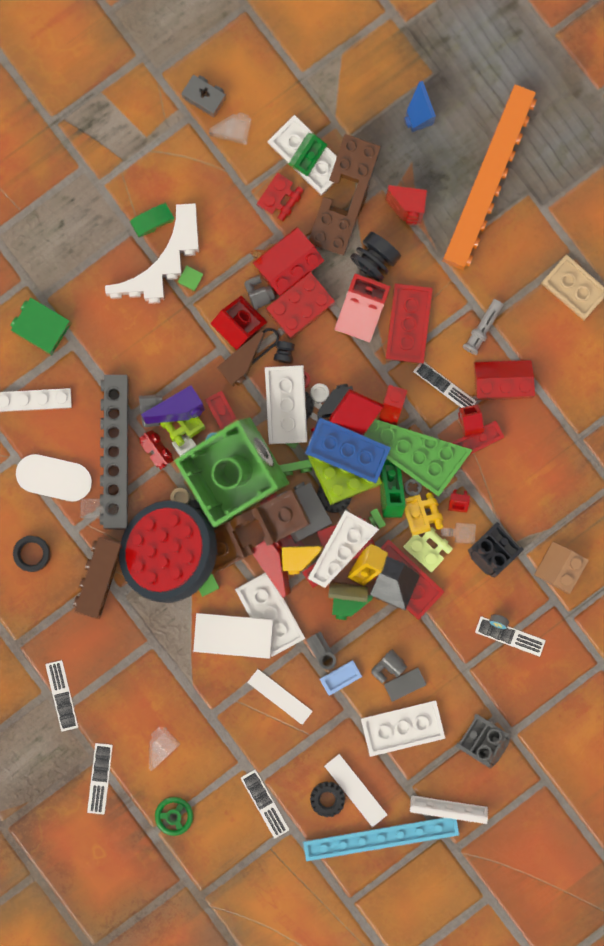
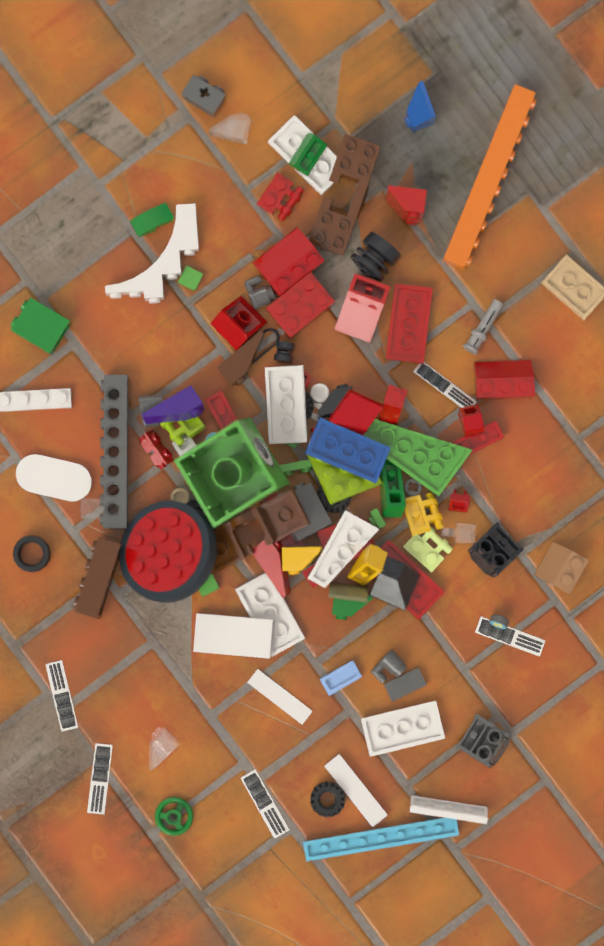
(321, 649): dark grey piece -> none

